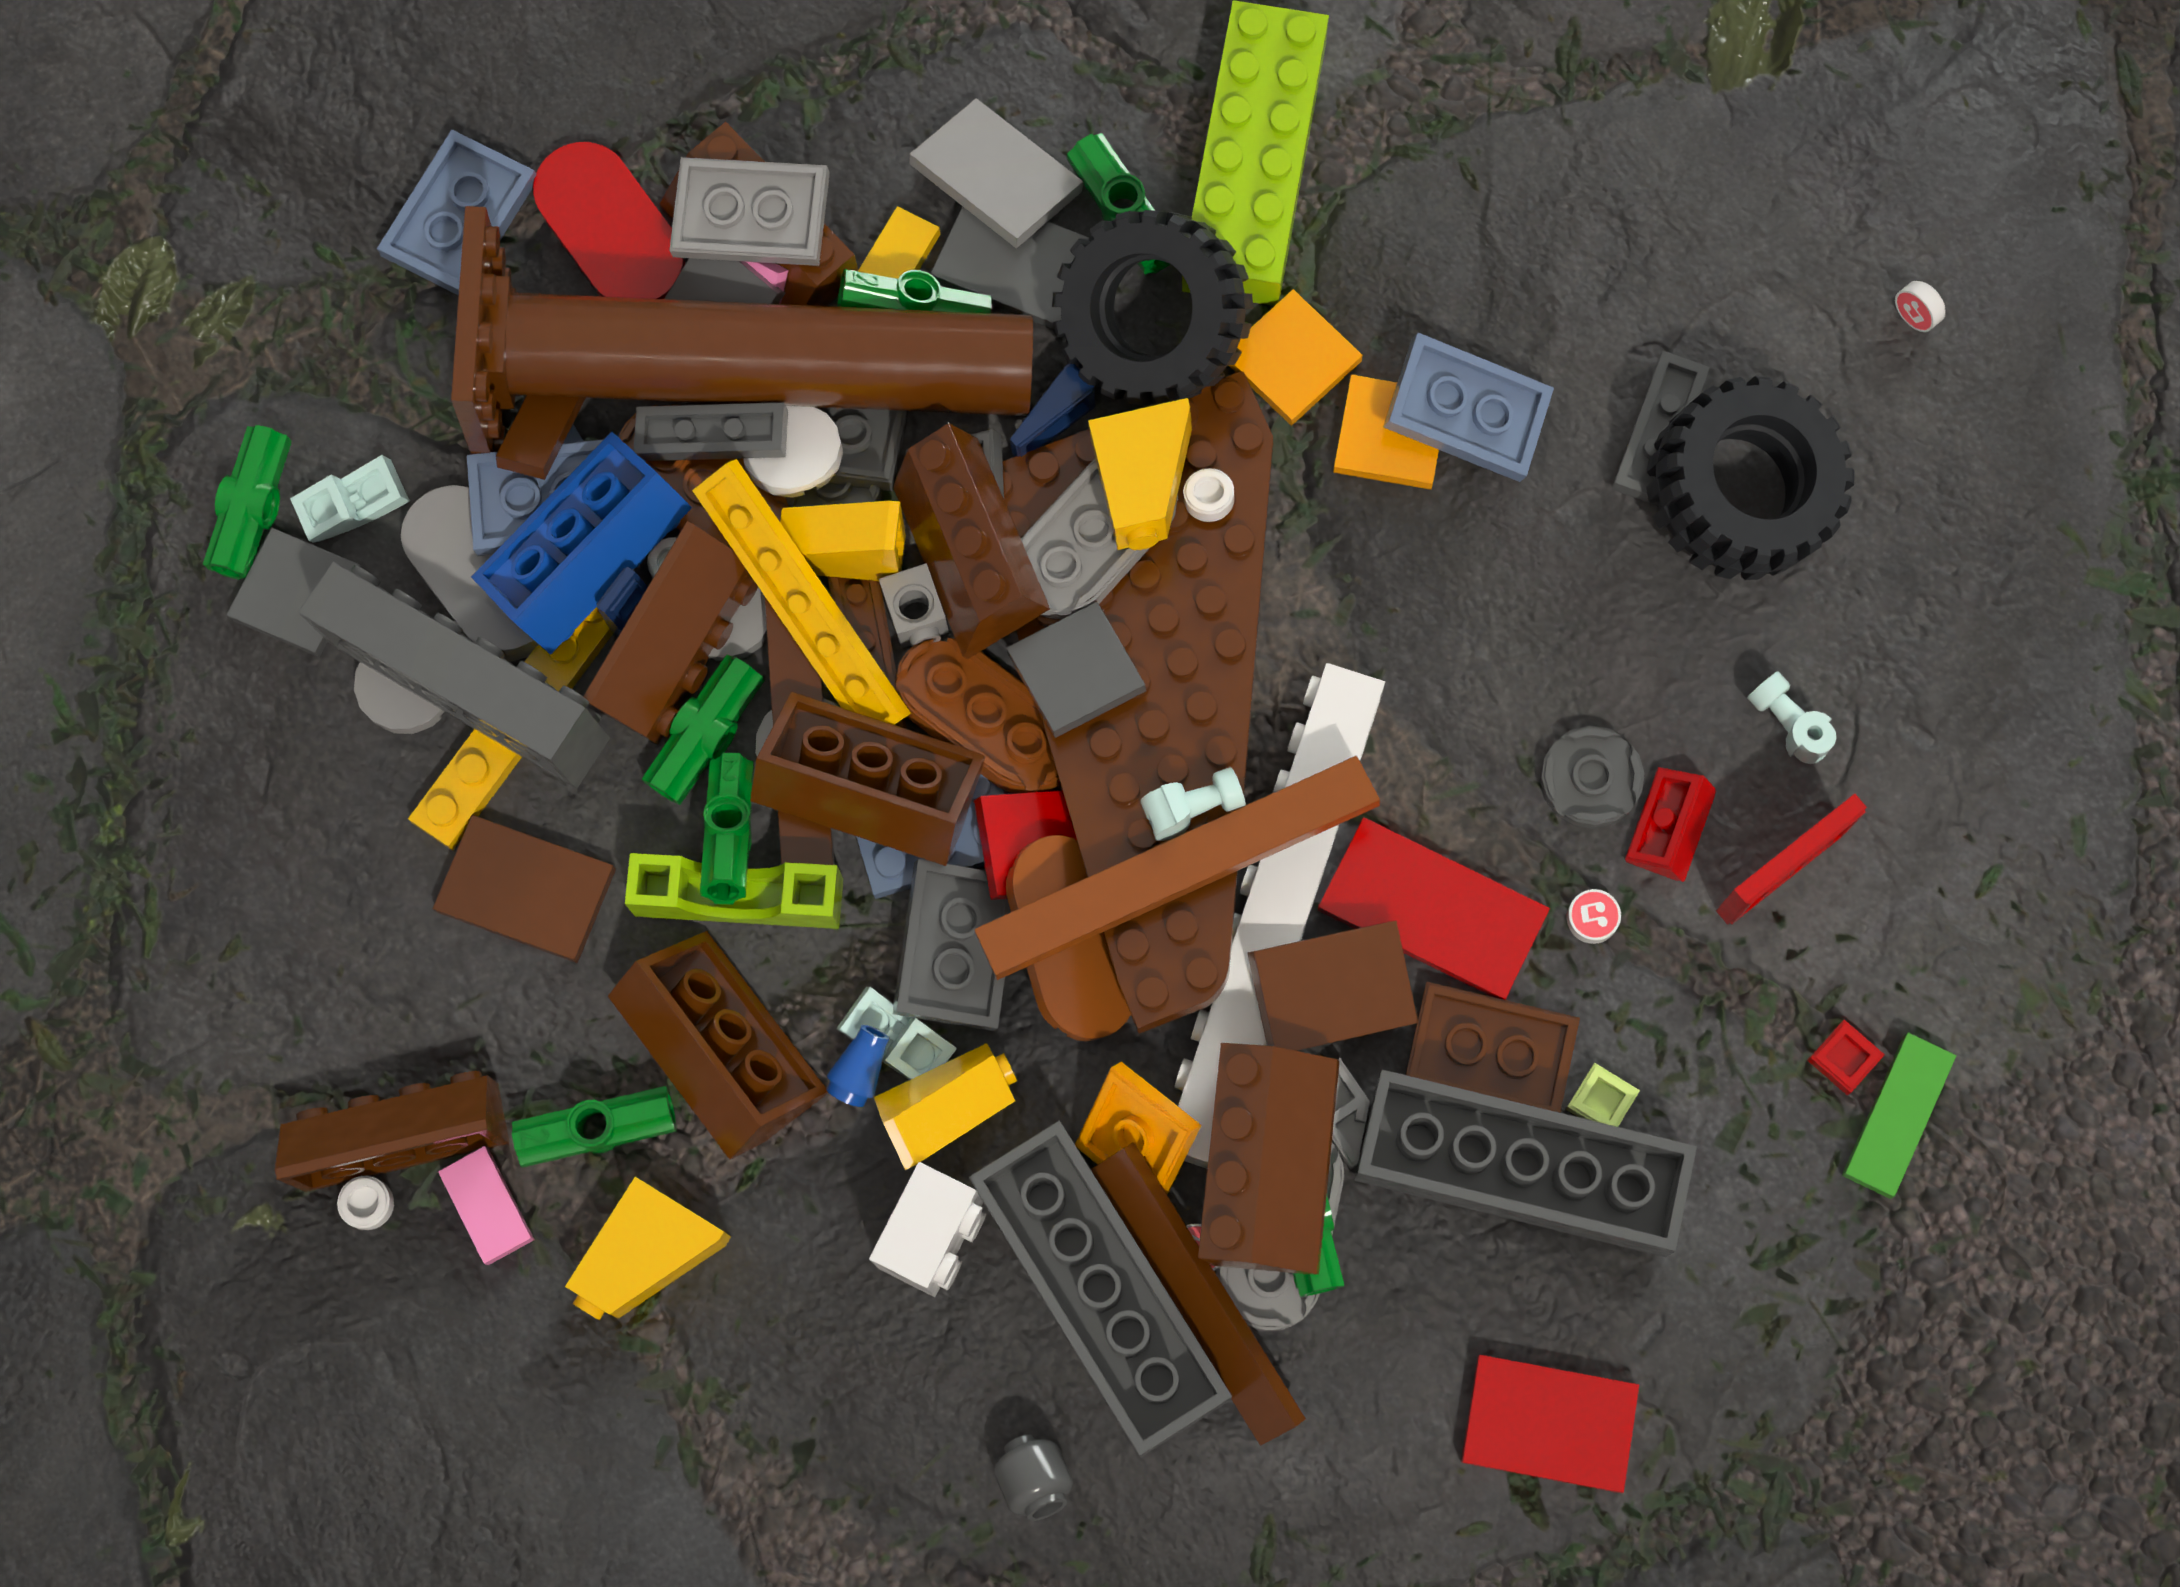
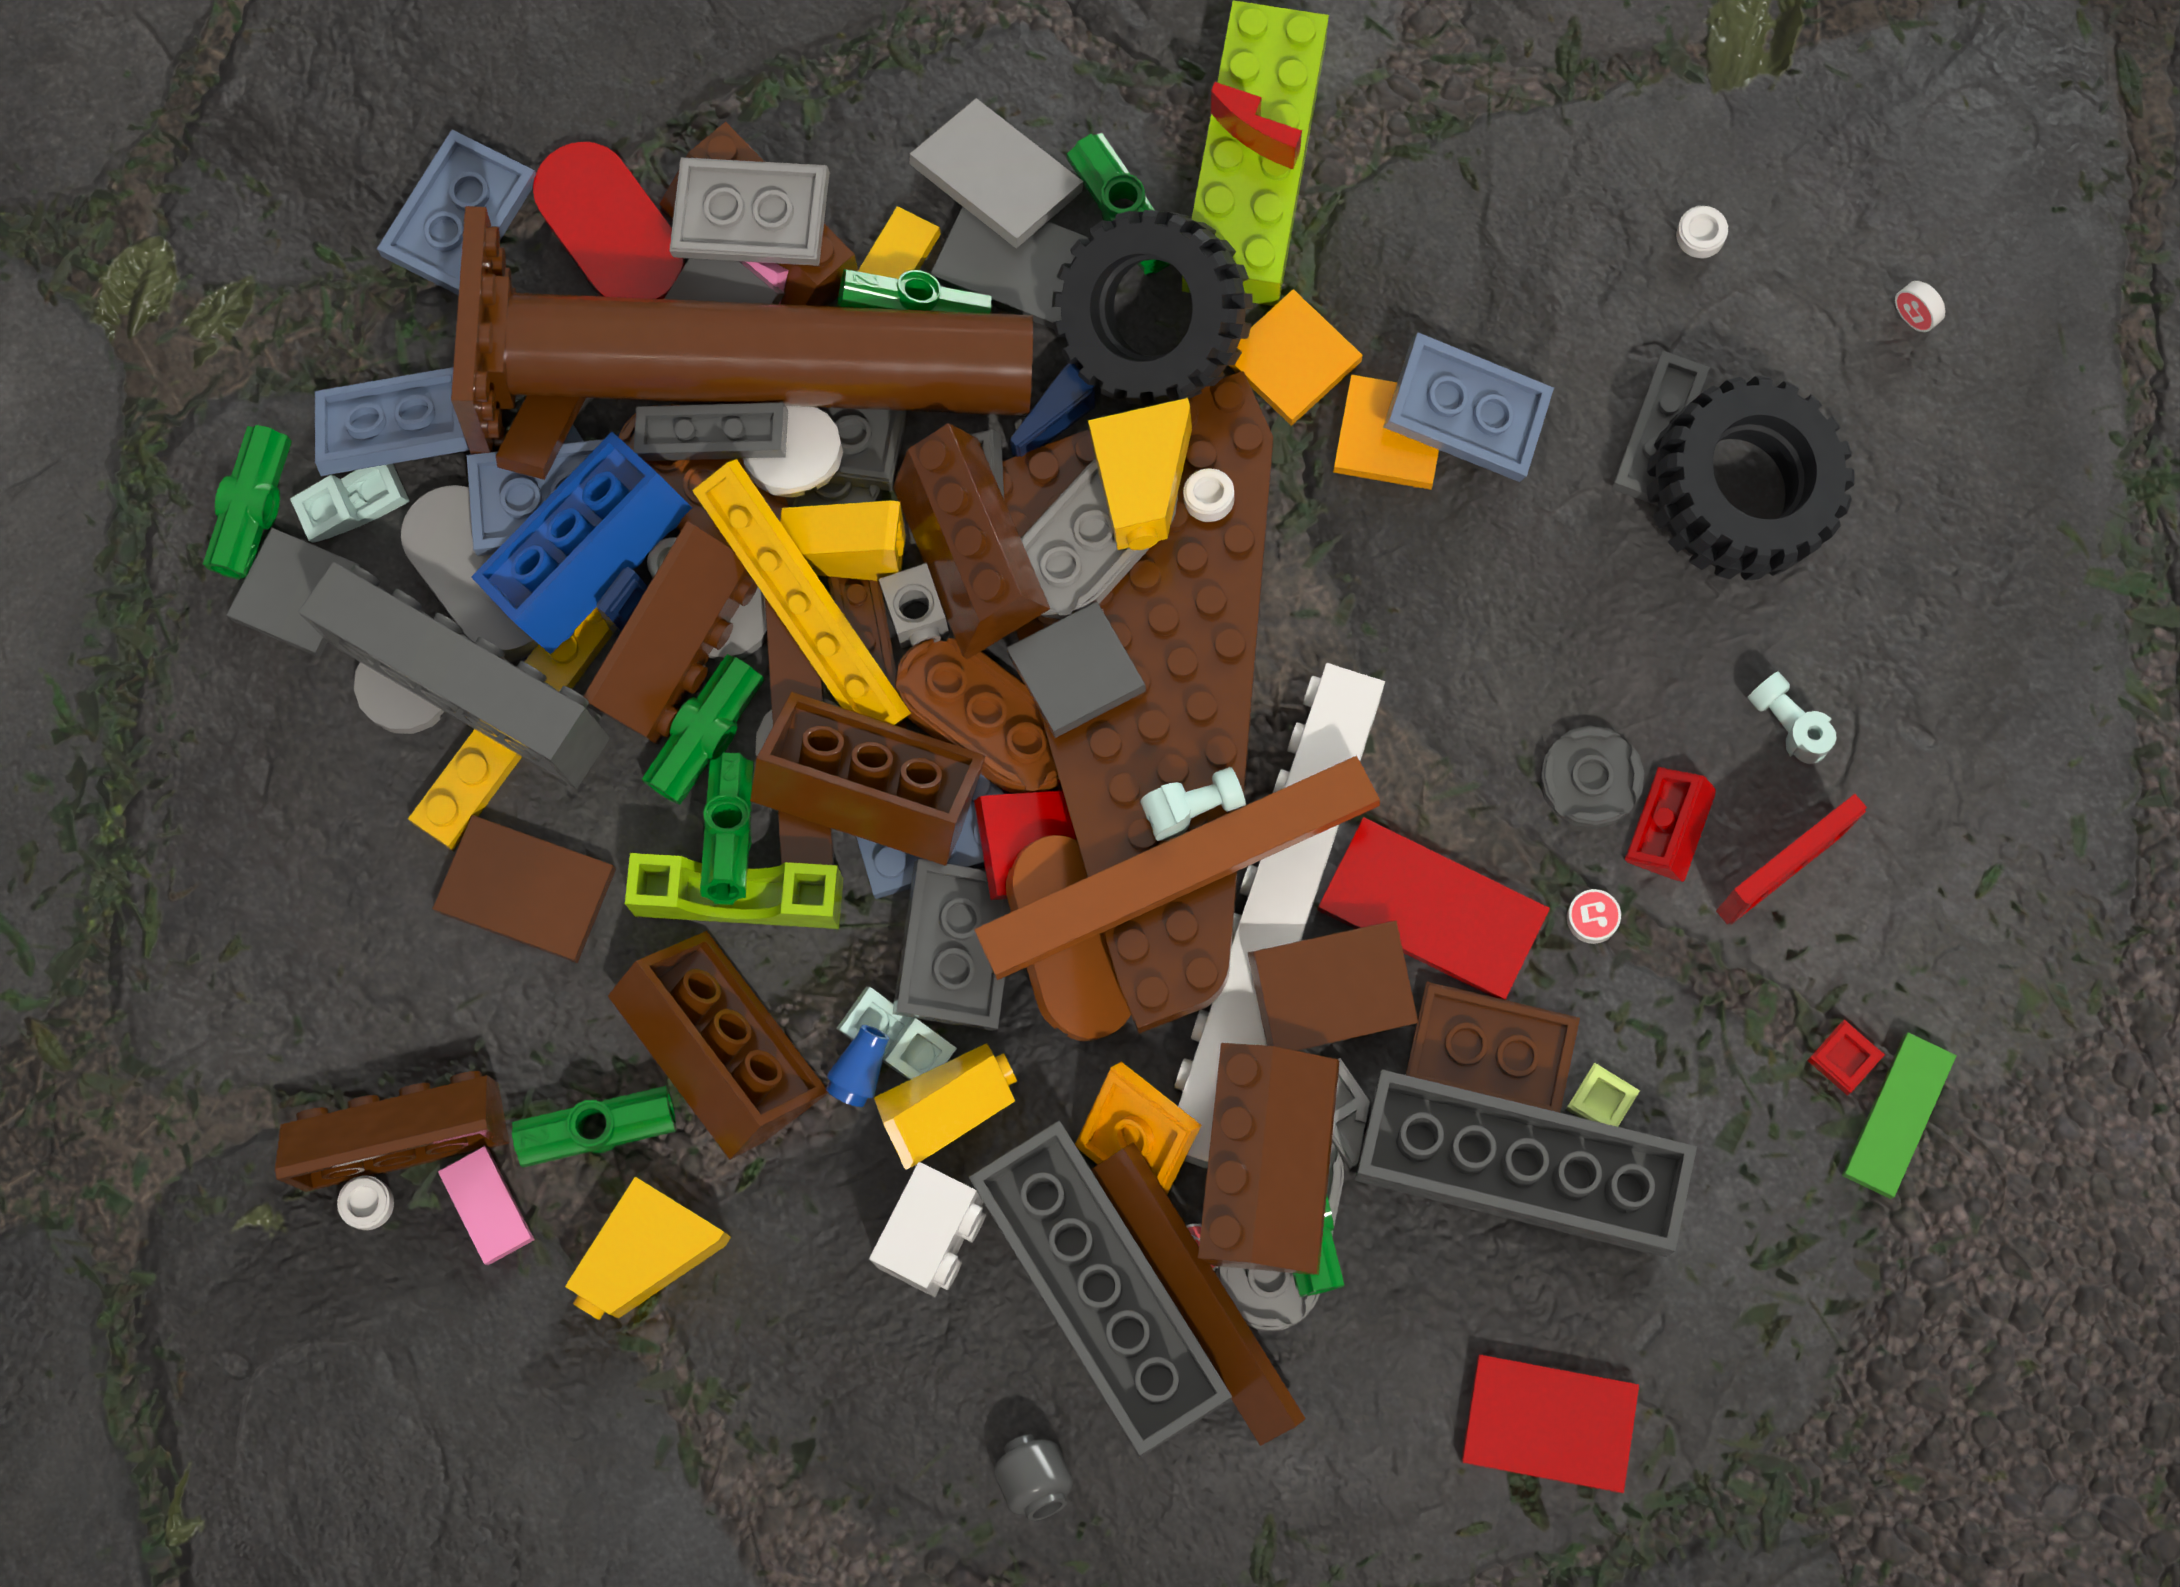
(386, 422): none -> sand blue plate
(1241, 117): none -> red slope
(1702, 231): none -> white tile

